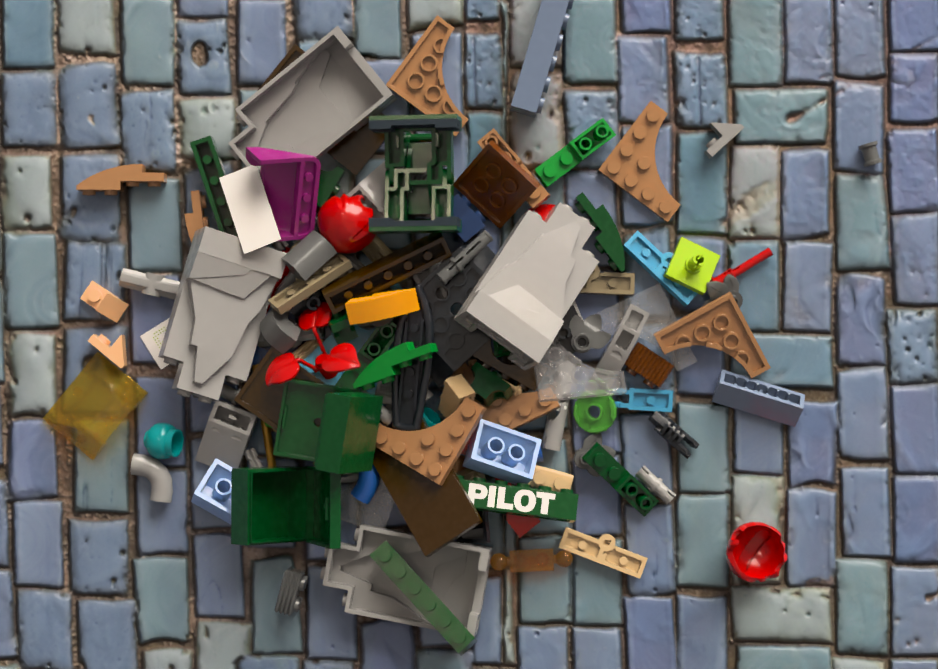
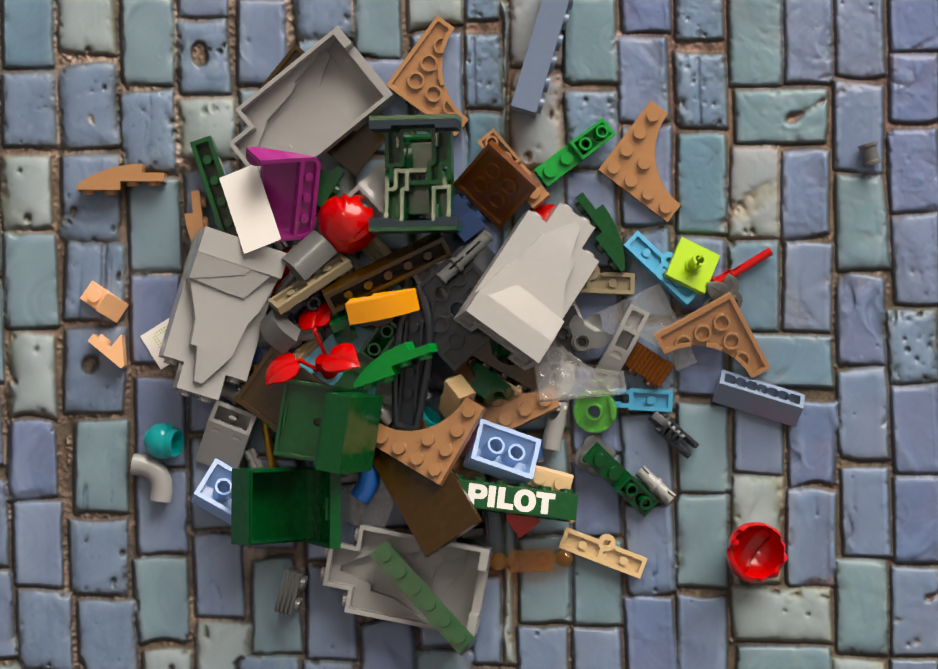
(95, 405): clear yellow slope -> none
(149, 283): light grey piece -> none
(725, 132): light grey slope -> none

